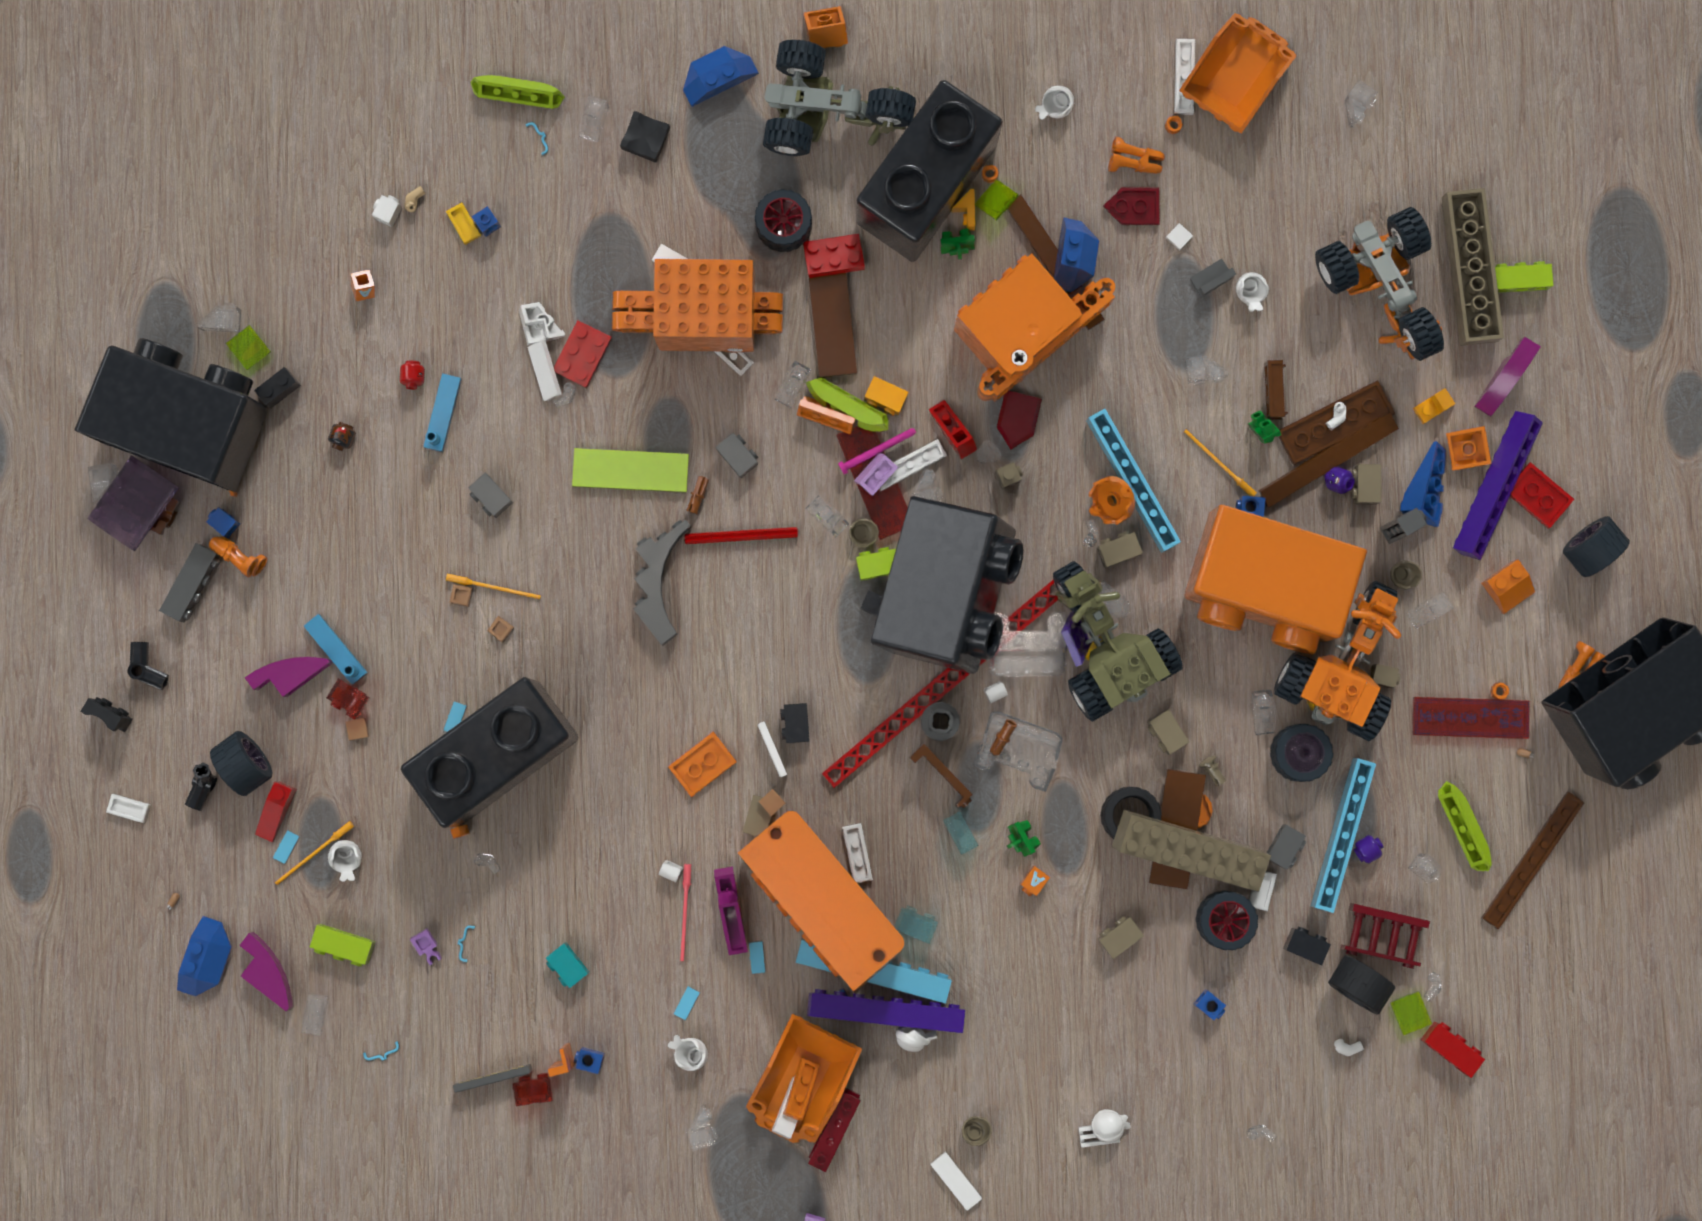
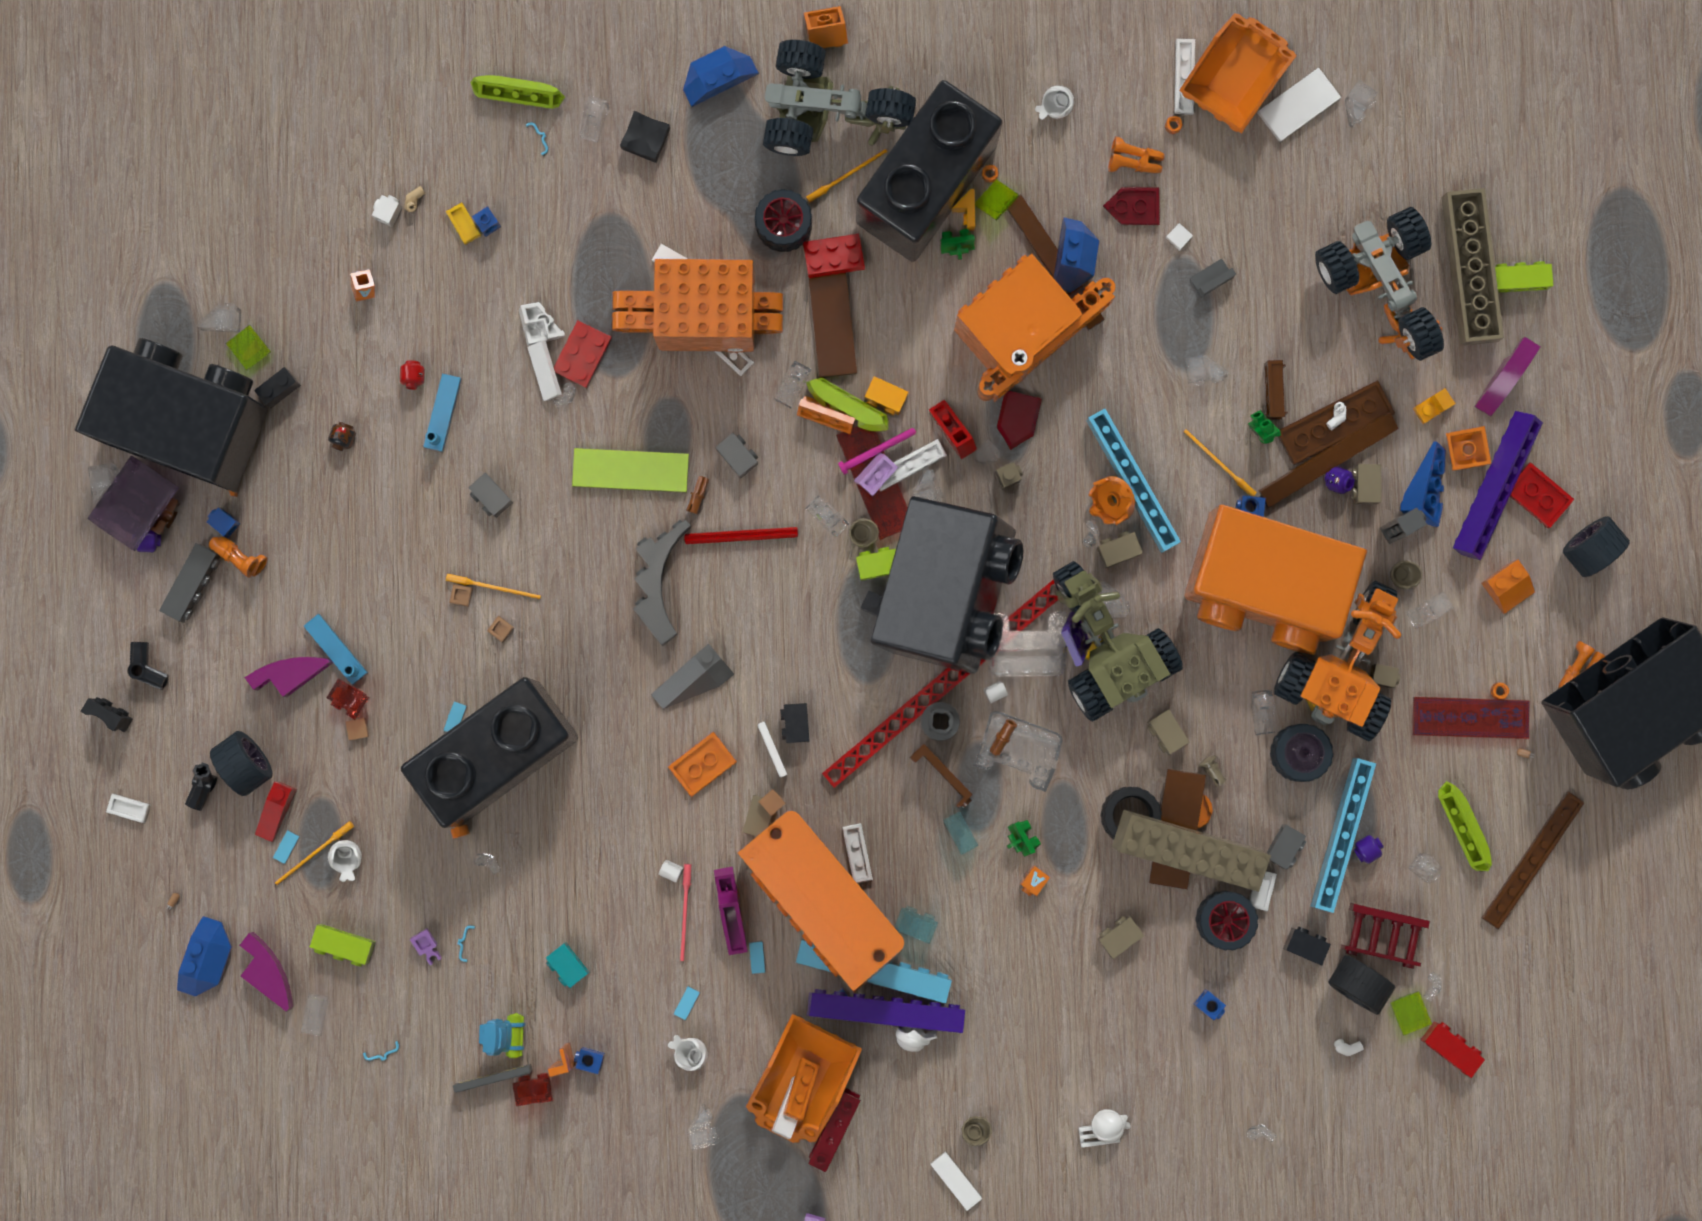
(150, 542): none -> dark purple head
(503, 1036): none -> dark azure piece
(698, 675): none -> dark grey wedge
(823, 189): none -> light orange piece
(1252, 289): white hat -> none
(1299, 105): none -> white tile

